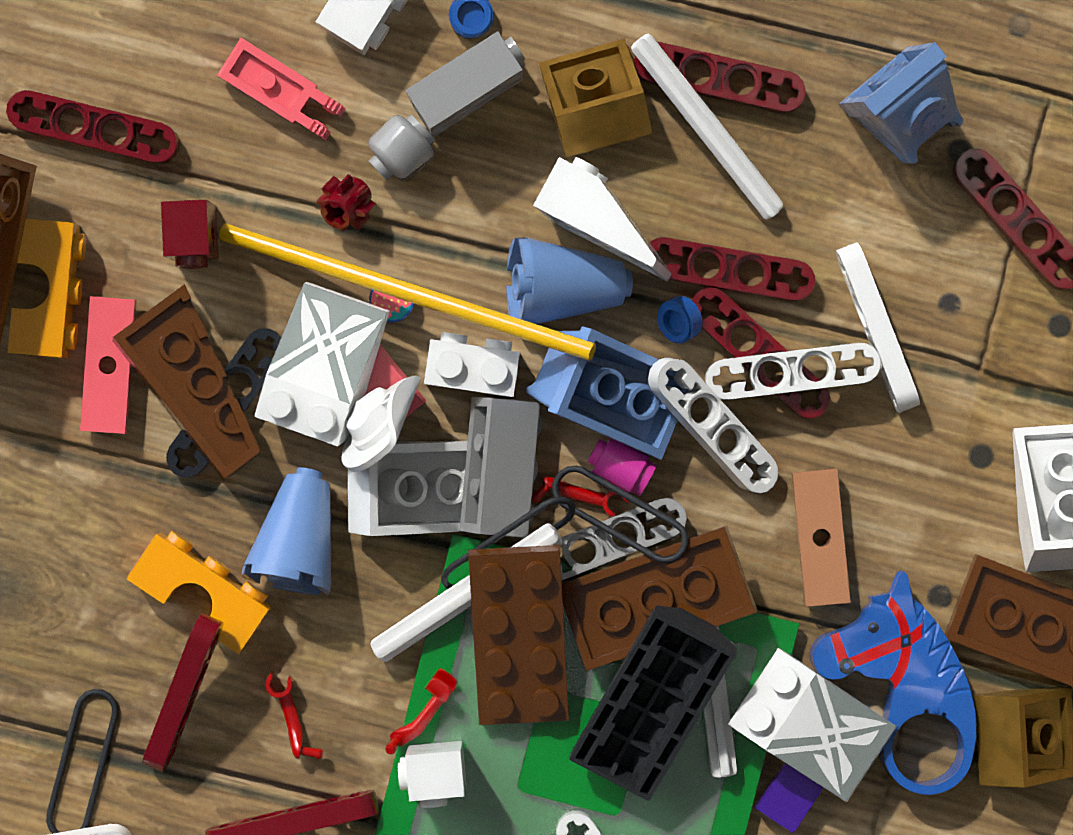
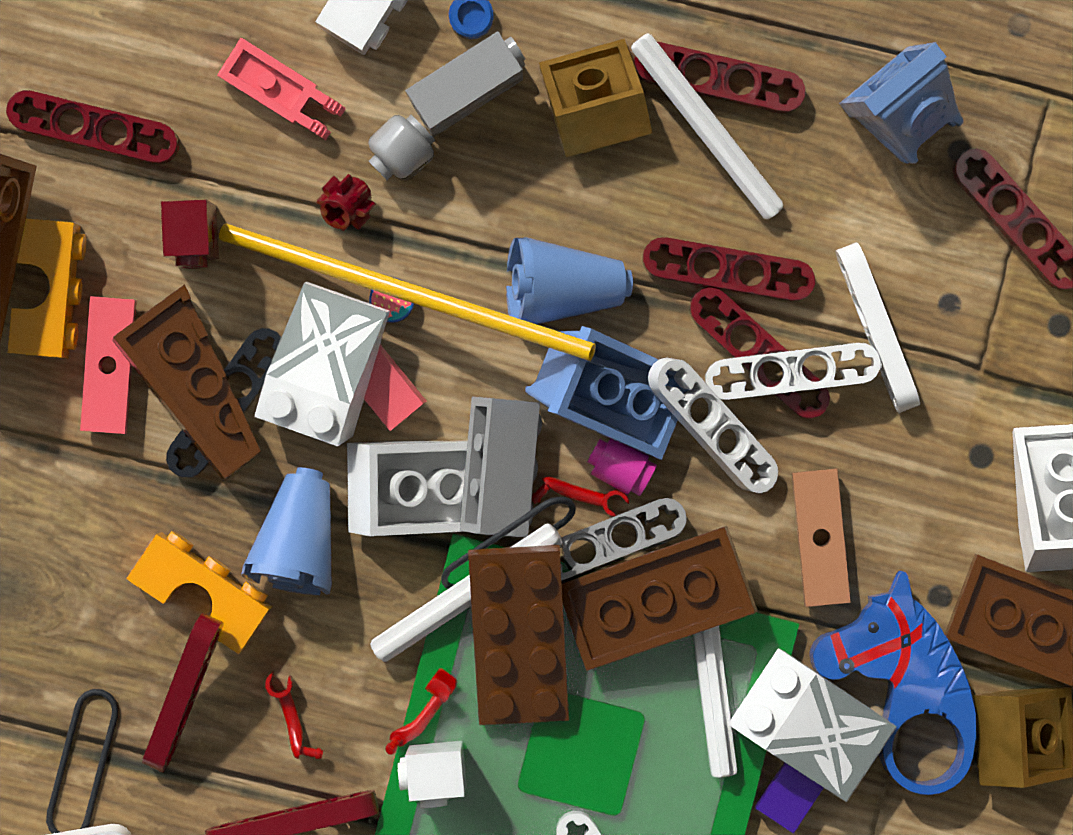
(377, 423): white hat -> none
(472, 367): white brick -> none
(585, 205): white slope -> none
(654, 700): black piece -> none
(669, 559): black piece -> none
(679, 319): blue tile -> none

